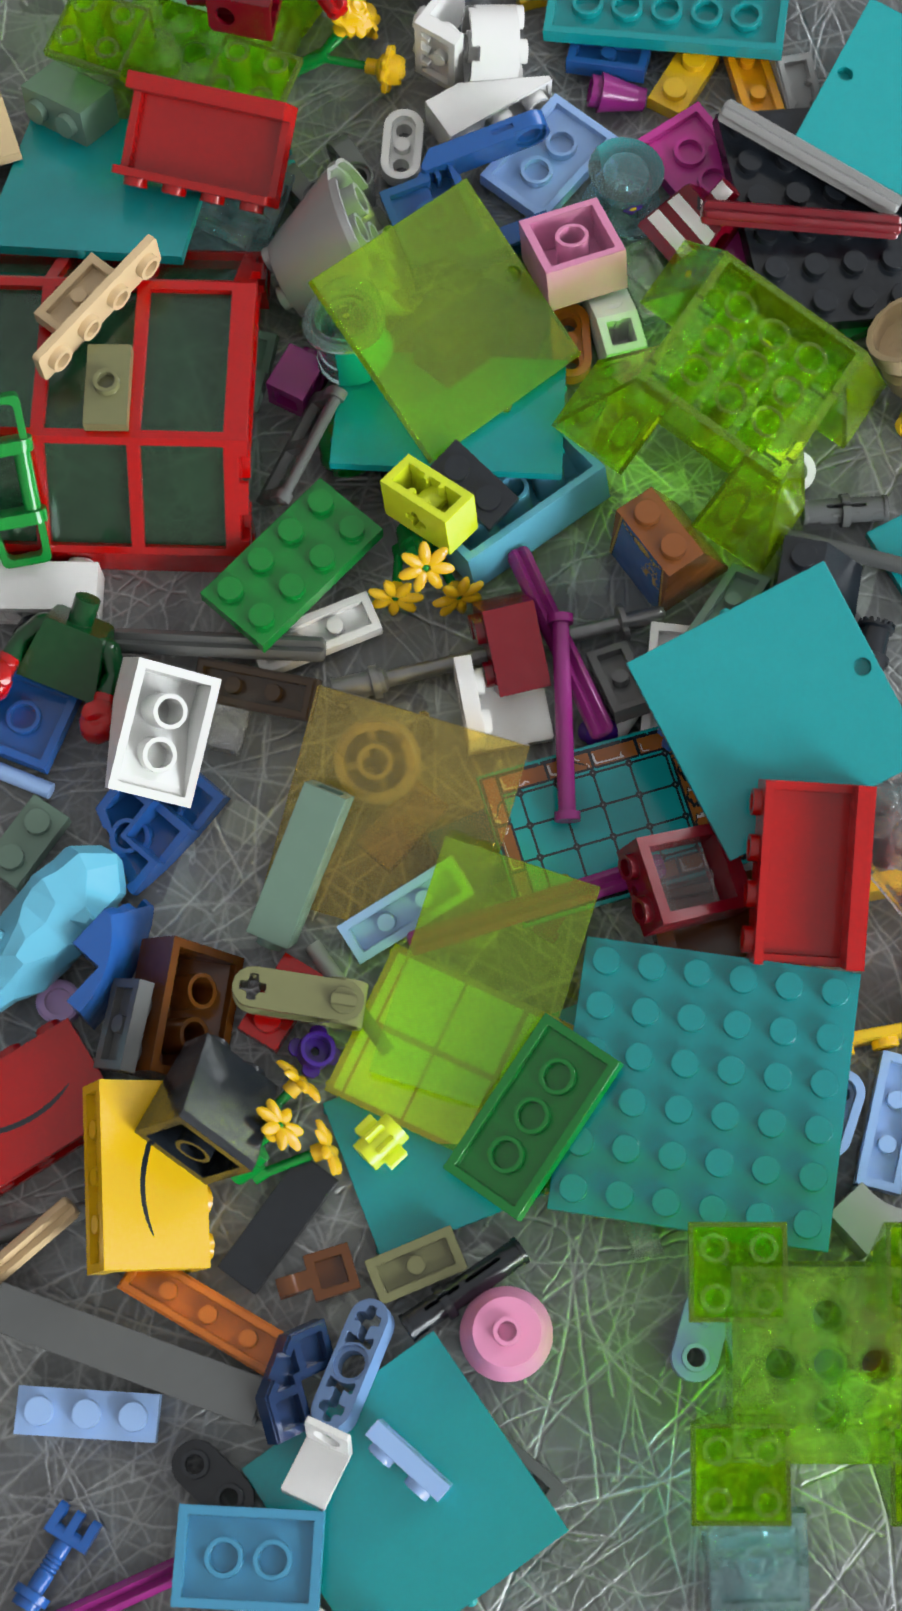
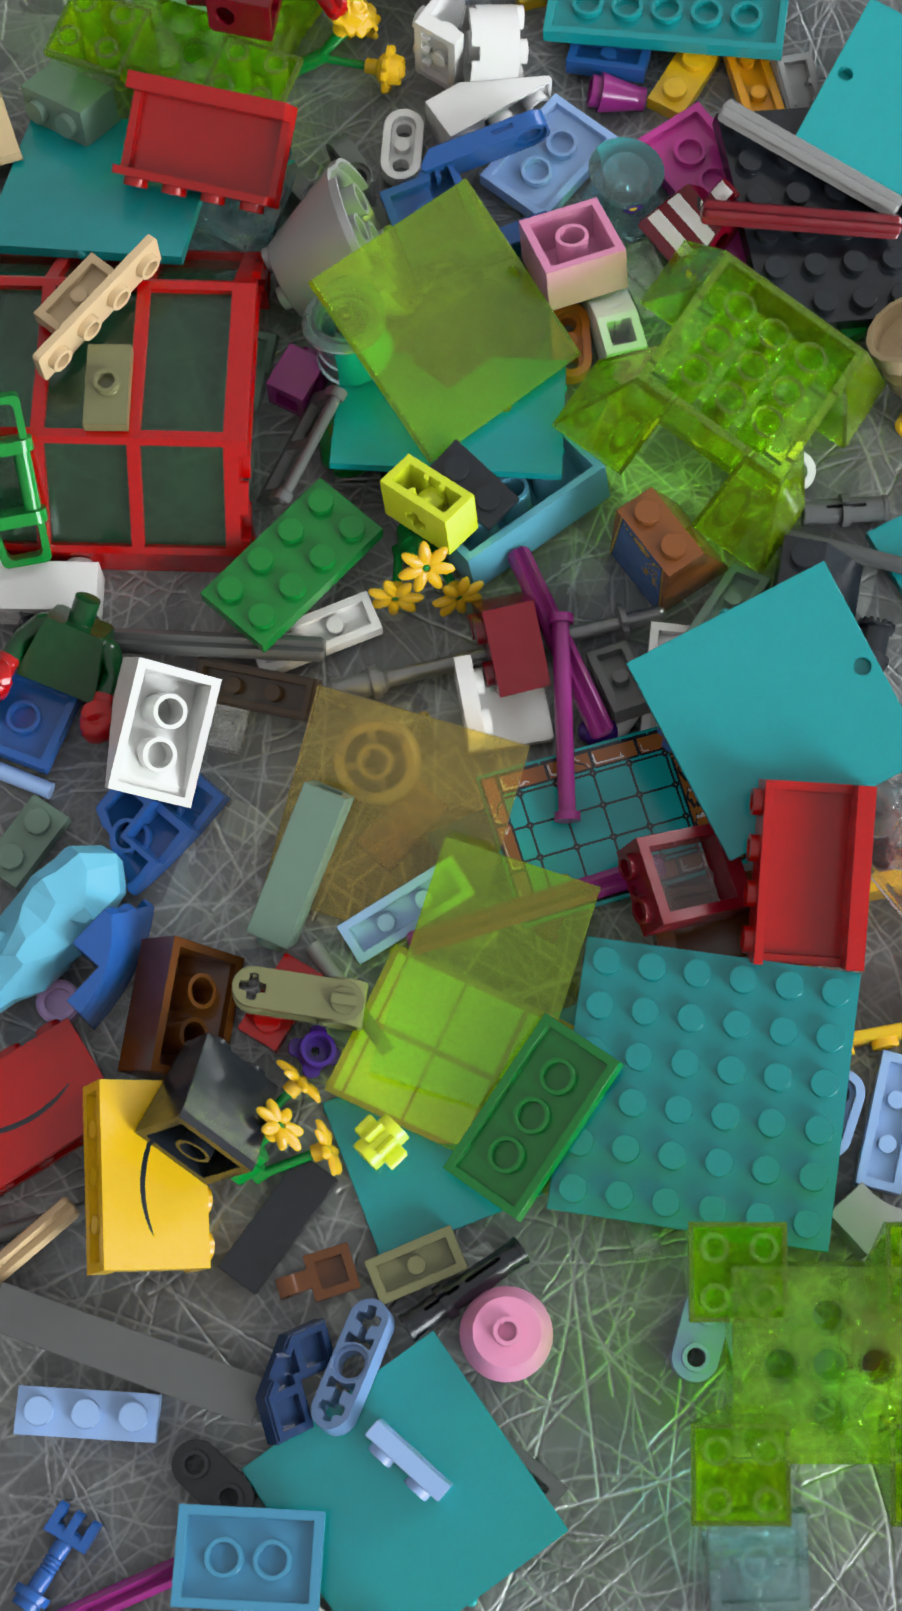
(124, 1025): dark grey plate -> none
(205, 1314): orange tile -> none
(318, 1464): white bracket -> none

